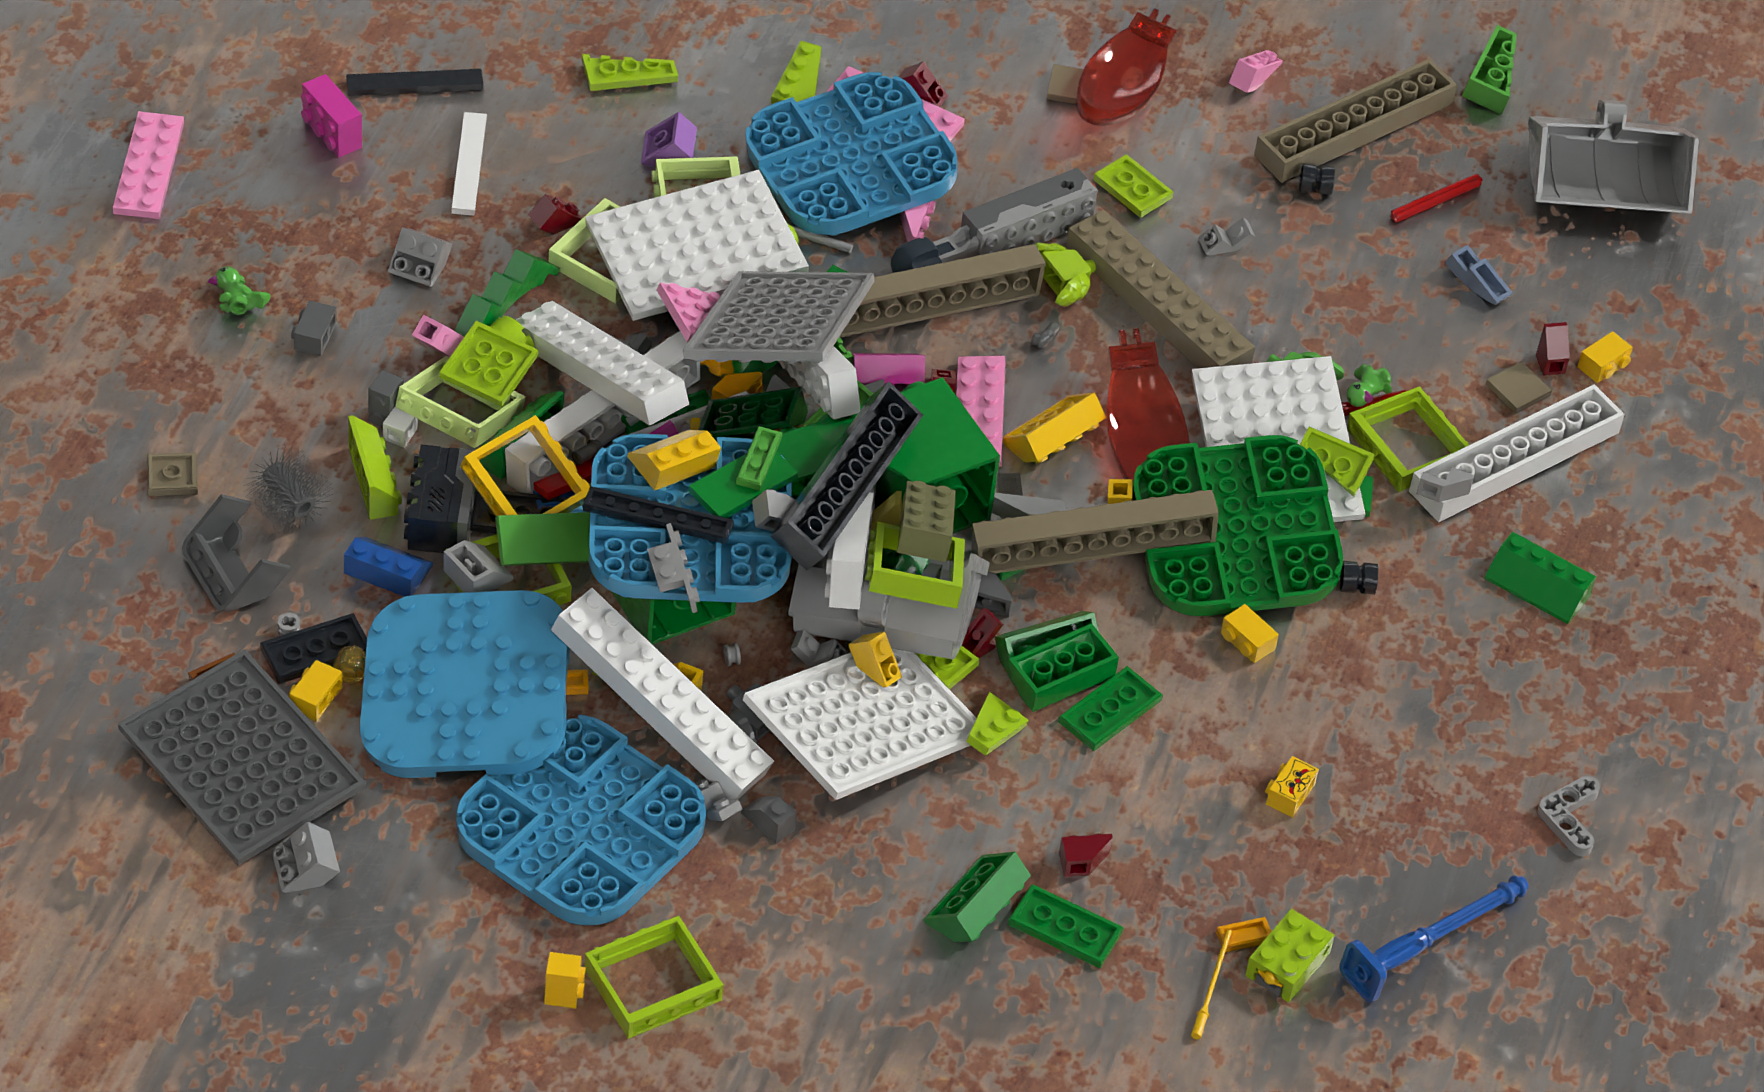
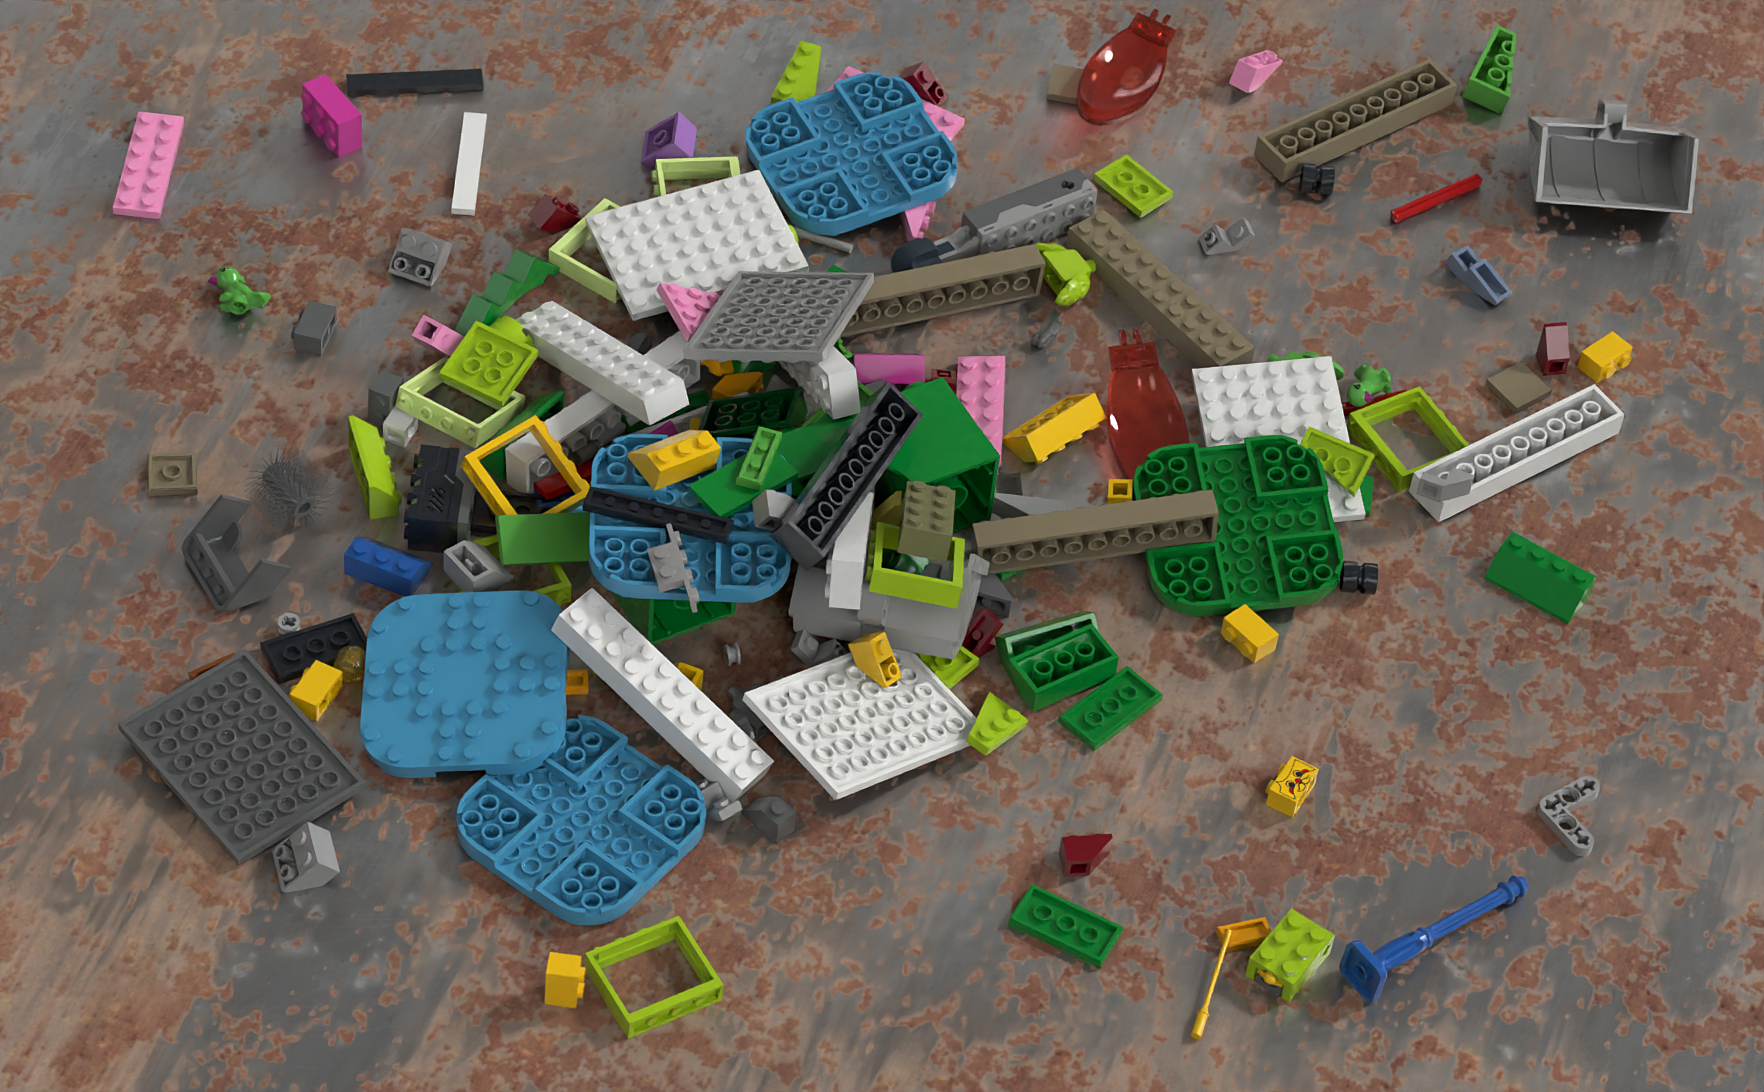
(612, 73): lime wing -> none
(978, 896): green slope -> none

